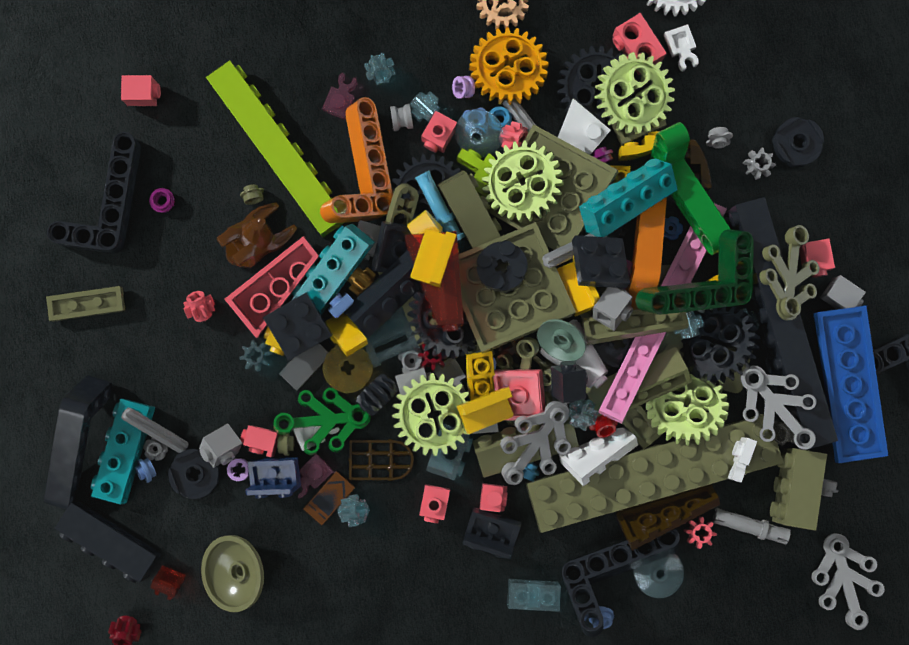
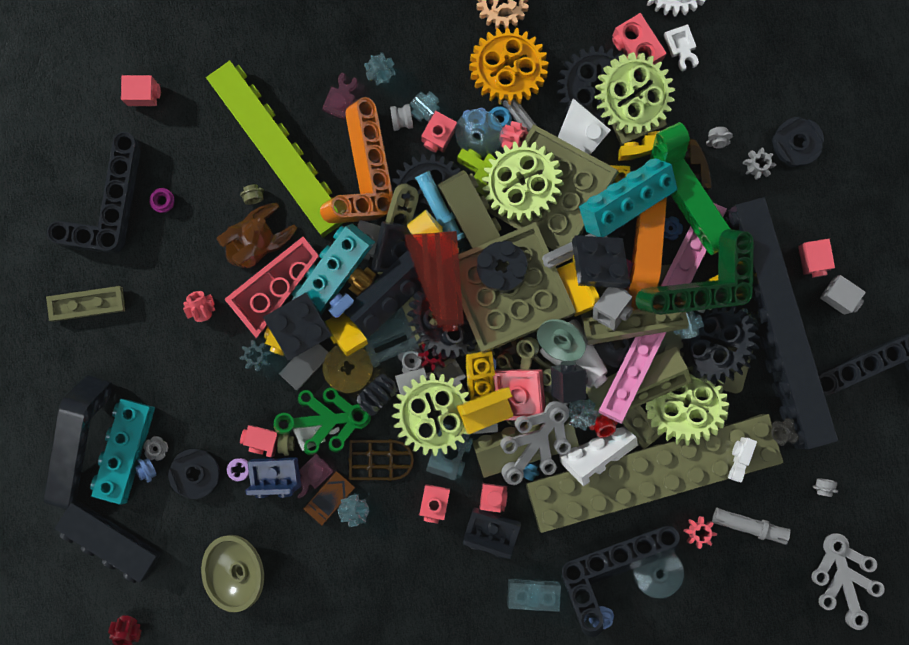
(154, 430): light grey axle -> none
(167, 582): clear red tile -> none
(220, 446): light grey brick -> none
(433, 257): yellow panel -> none
(463, 87): lavender bush -> none
(603, 154): magenta plate -> none
(657, 517): dark brown wing -> none
(775, 403): light grey plant -> none
(787, 304): olive plant -> none
(798, 488): olive brick -> none
(851, 383): blue plate -> none

